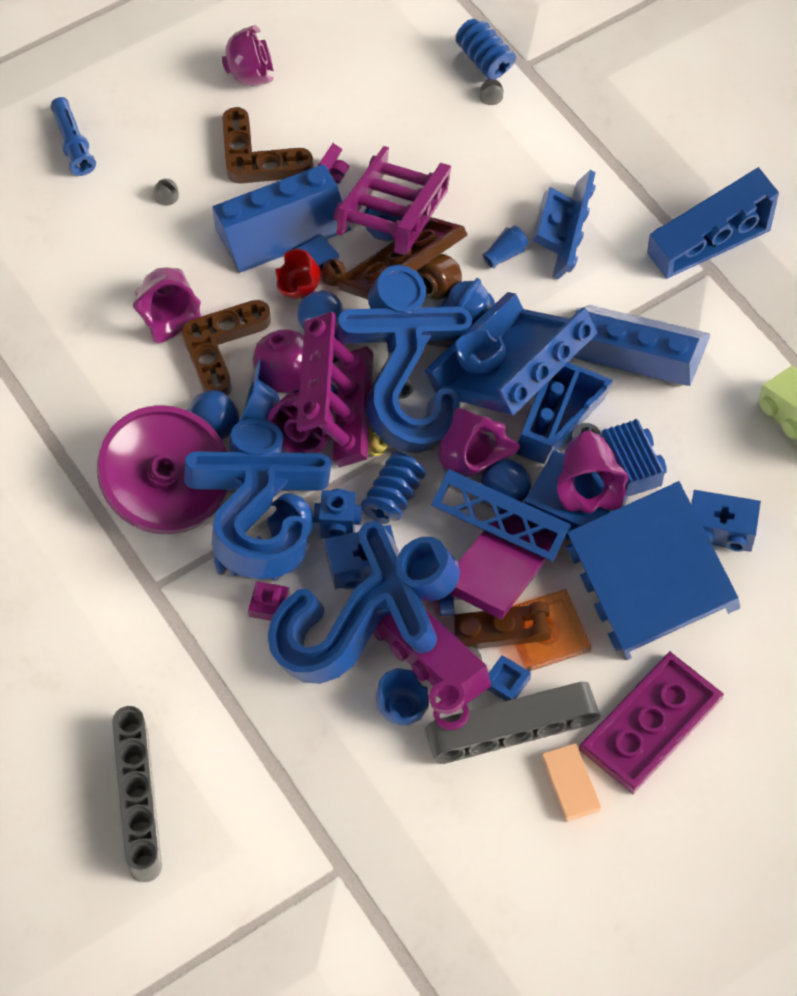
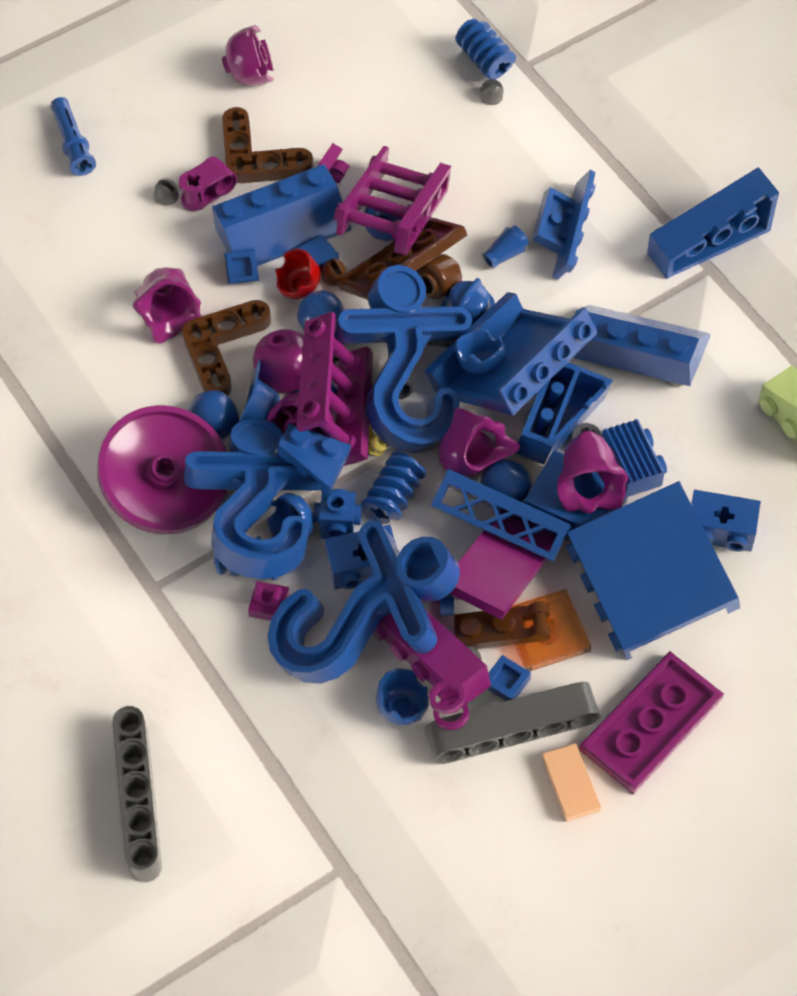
(208, 181): none -> magenta piece
(241, 266): none -> blue tile
(314, 455): none -> blue wing

